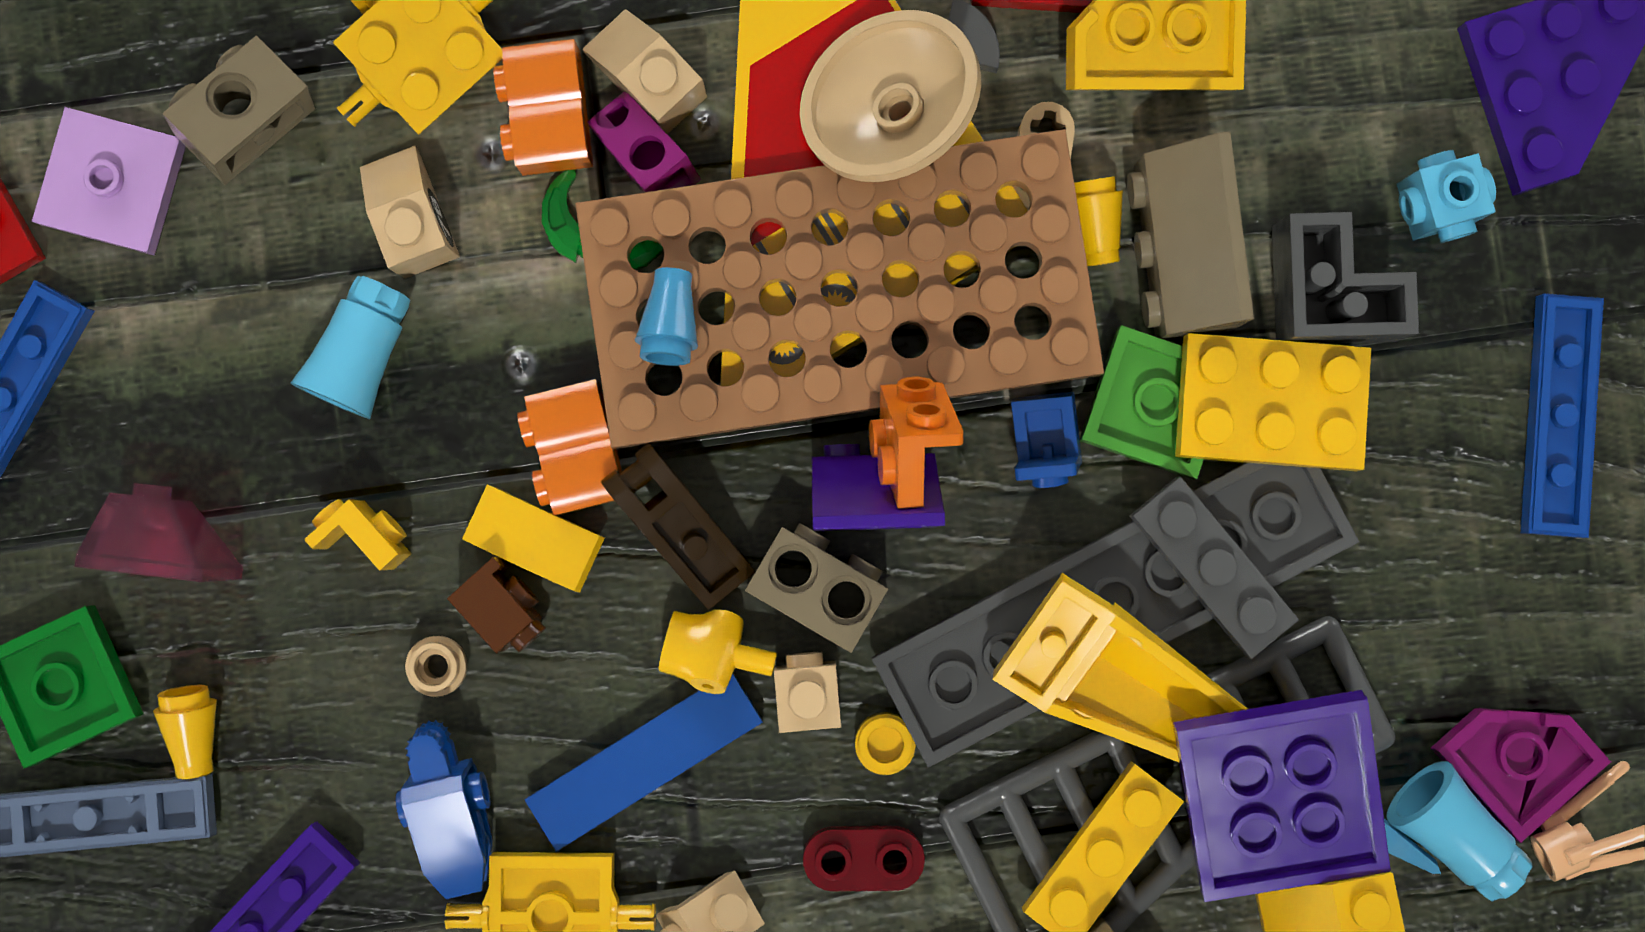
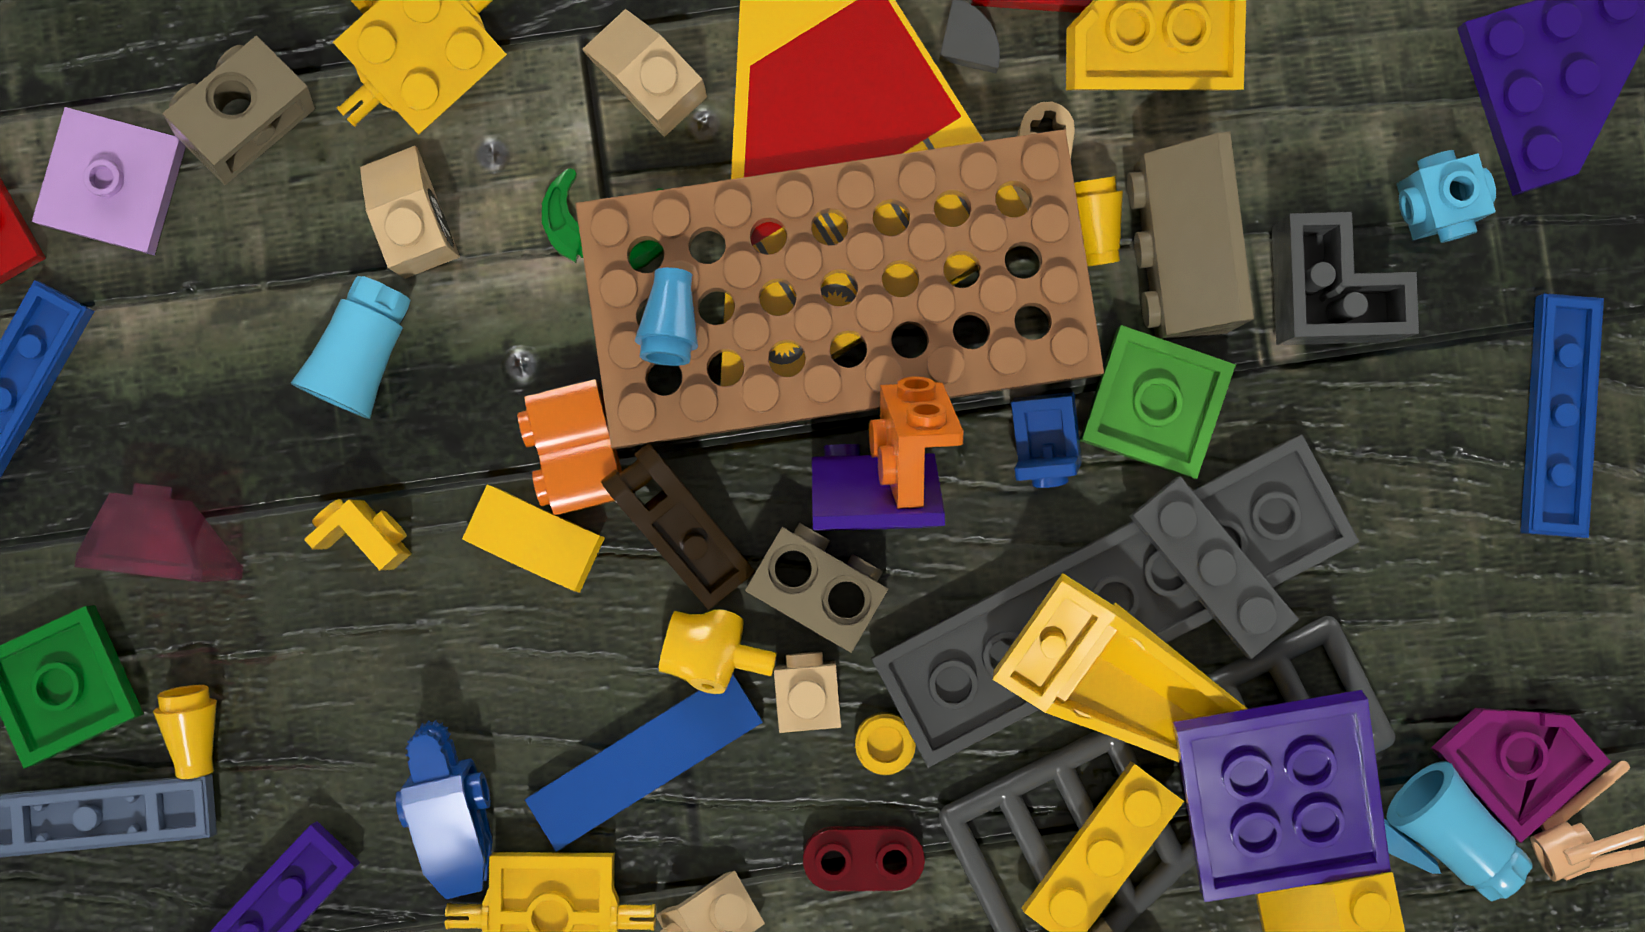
(418, 671): tan plate -> none
(499, 607): reddish brown brick -> none
(545, 107): orange brick -> none
(642, 146): magenta leg -> none
(877, 75): tan dish -> none
(1273, 402): yellow plate -> none

